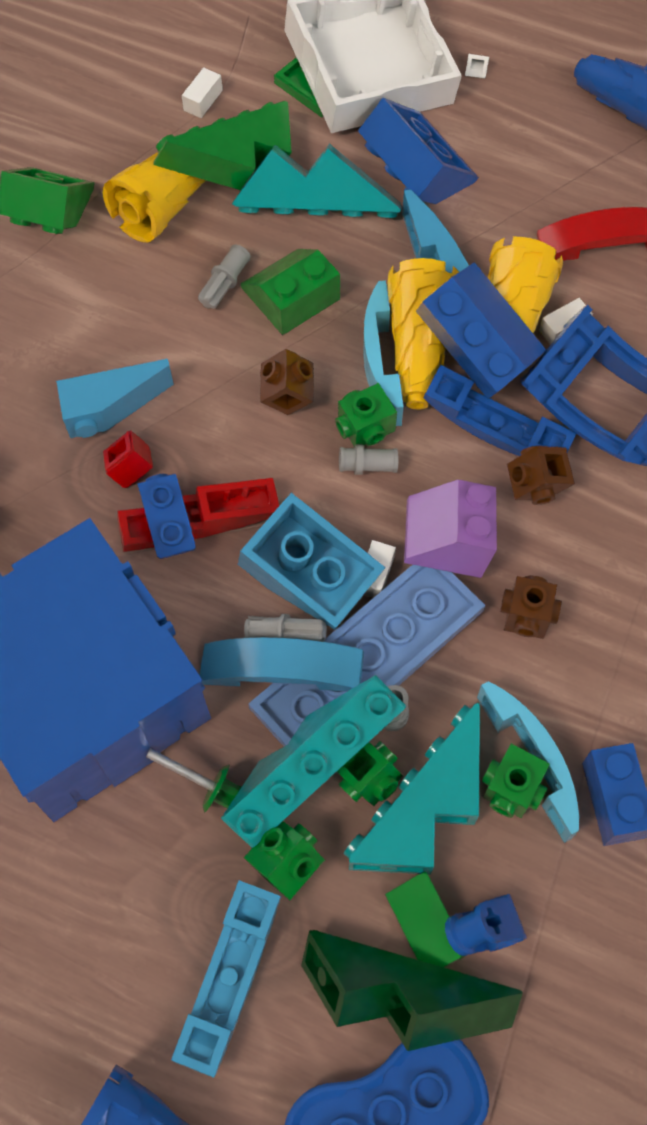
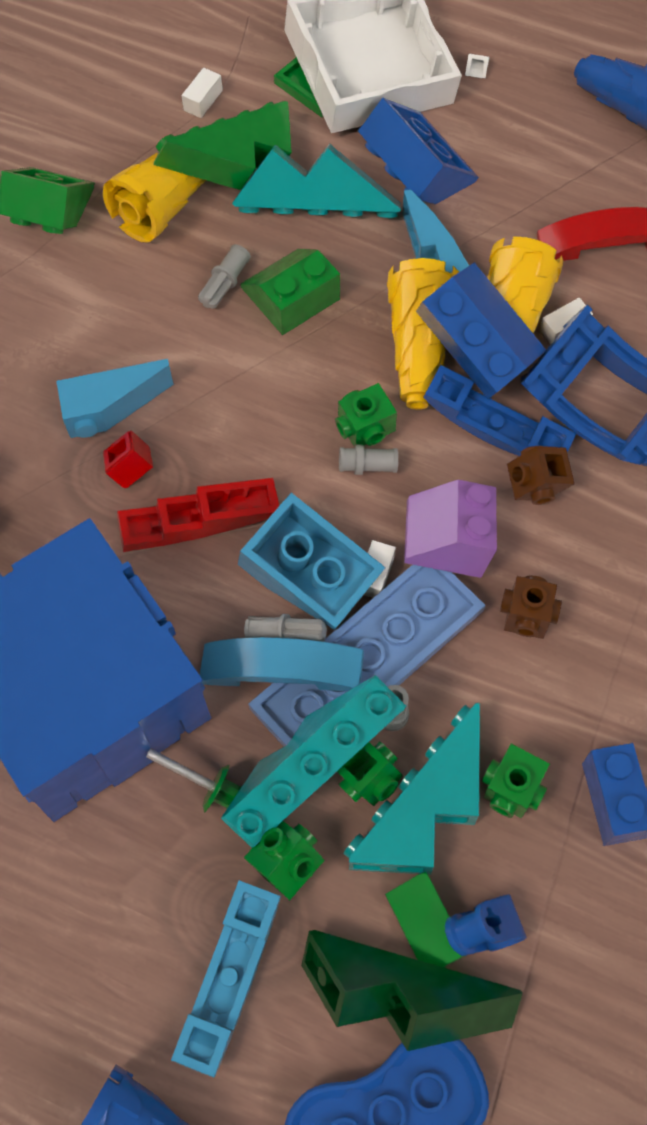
(166, 515): blue bracket -> none
(287, 382): reddish brown brick -> none
(377, 321): medium azure slope -> none
(507, 711): medium azure slope -> none

